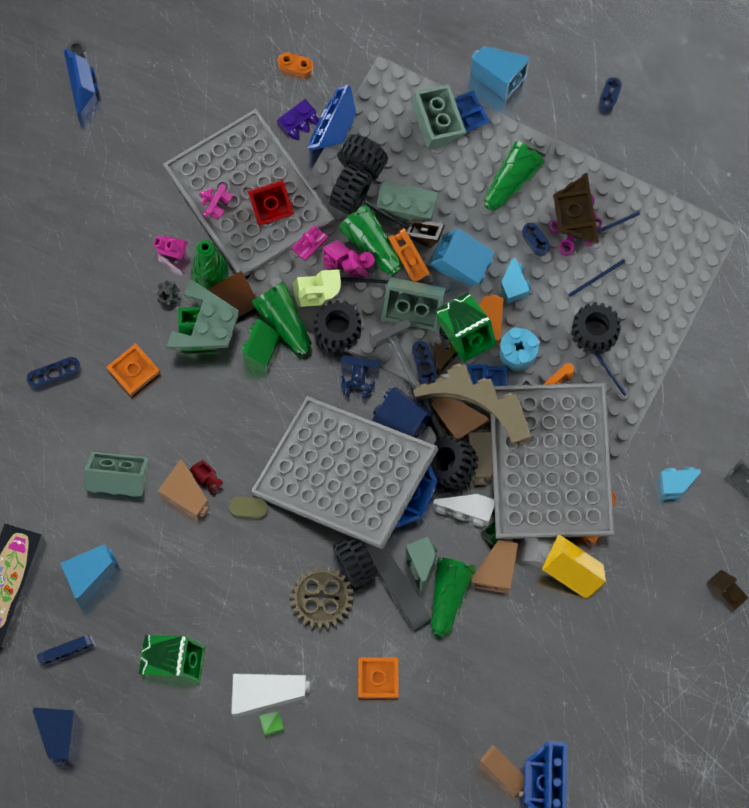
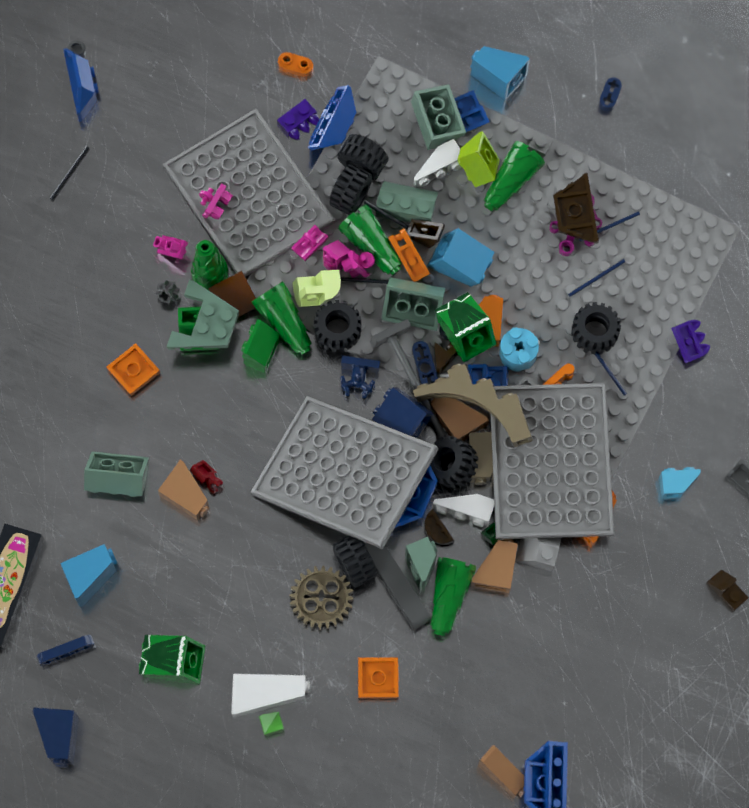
(68, 373): dark blue beam -> none
(69, 173): none -> black axle
(248, 507): olive tile -> none
(270, 202): red slope -> none
(436, 529): none -> dark brown plate
(439, 163): none -> white slope
(479, 160): none -> lime slope
(513, 284): medium azure slope -> none
(532, 242): dark blue beam -> none
(574, 568): yellow slope -> none
(689, 340): none -> dark purple plate

